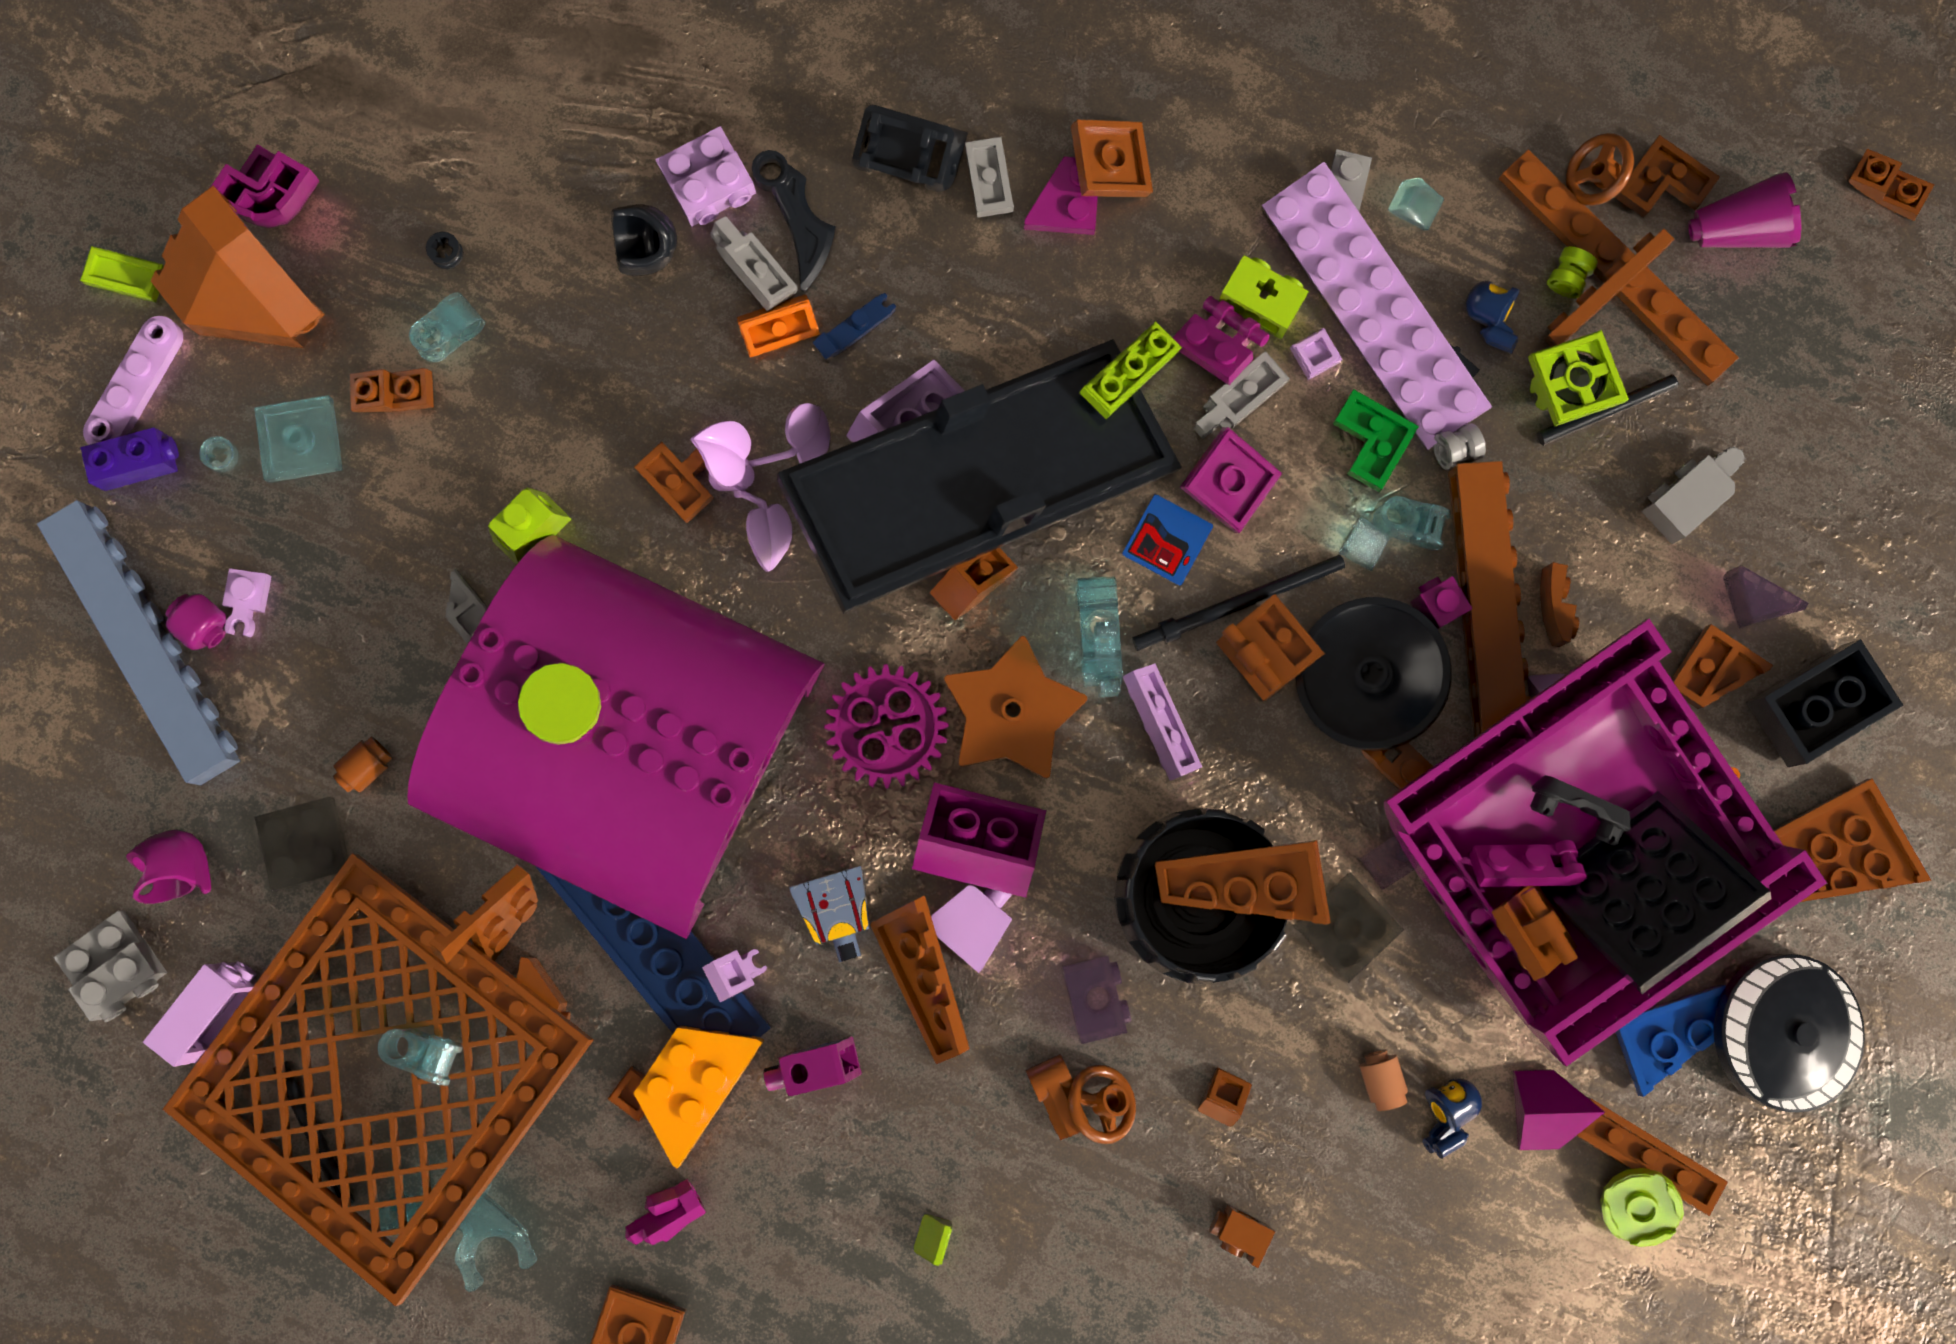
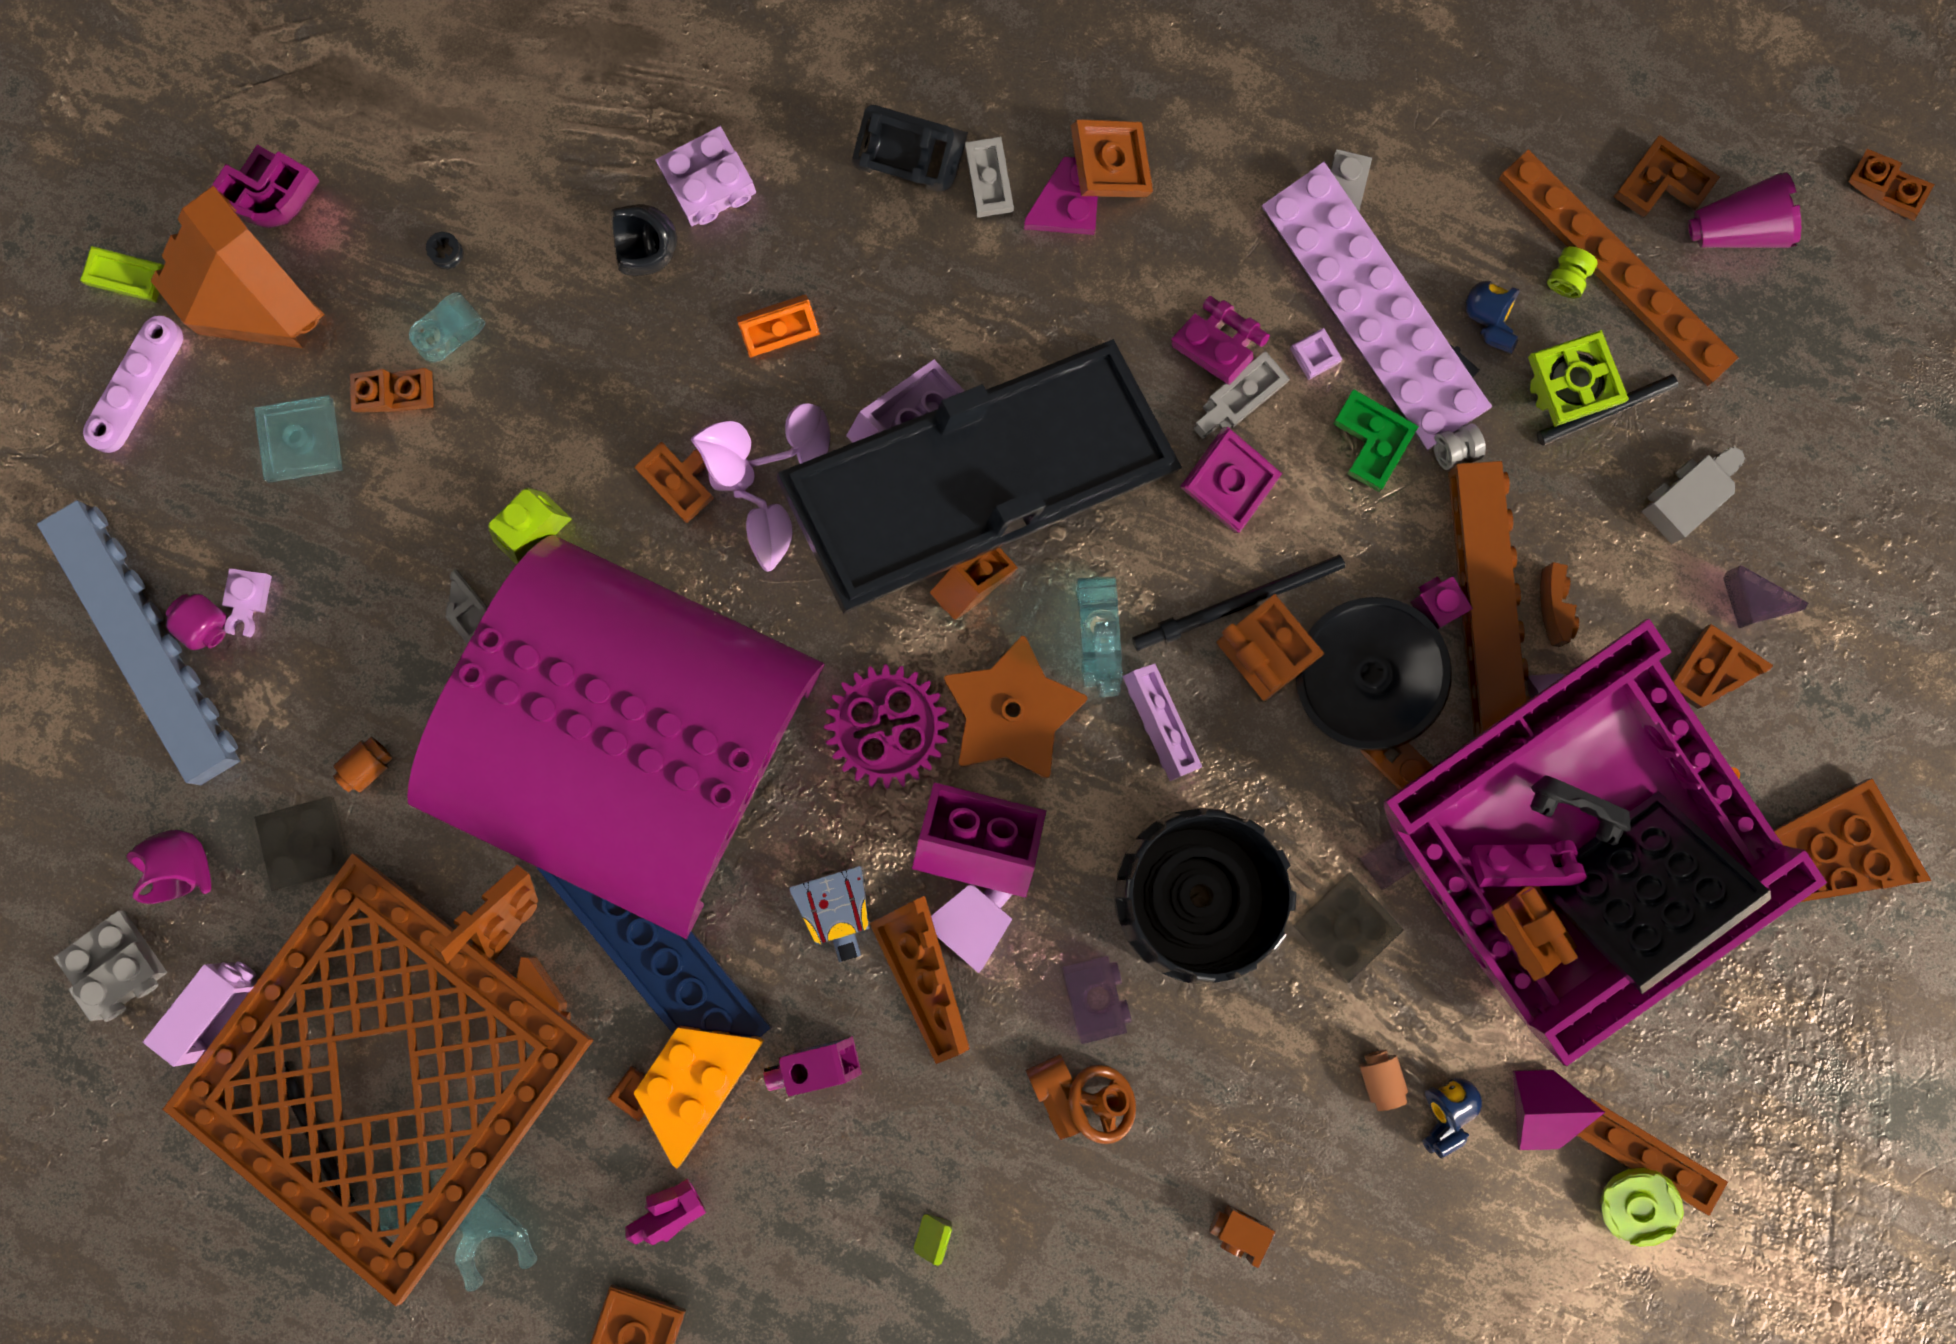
(130, 459): dark purple brick -> none
(217, 466): clear light blue bush -> none
(427, 1055): clear light blue piece -> none
(559, 703): lime tile -> none
(732, 973): lavender plate -> none
(753, 264): light grey hinge -> none
(809, 233): black piece -> none
(854, 327): dark blue piece -> none
(1119, 381): lime tile -> none
(1167, 539): sticker -> none
(1225, 1097): dark orange slope -> none
(1263, 881): dark orange wing -> none
(1277, 309): lime brick -> none
(1364, 544): clear light blue slope -> none
(1416, 203): clear light blue slope -> none
(1419, 525): clear light blue piece -> none
(1603, 171): dark orange piece -> none
(1618, 277): dark orange plate -> none
(1668, 1036): blue wing -> none
(1789, 1032): dish -> none
(1824, 703): black brick -> none

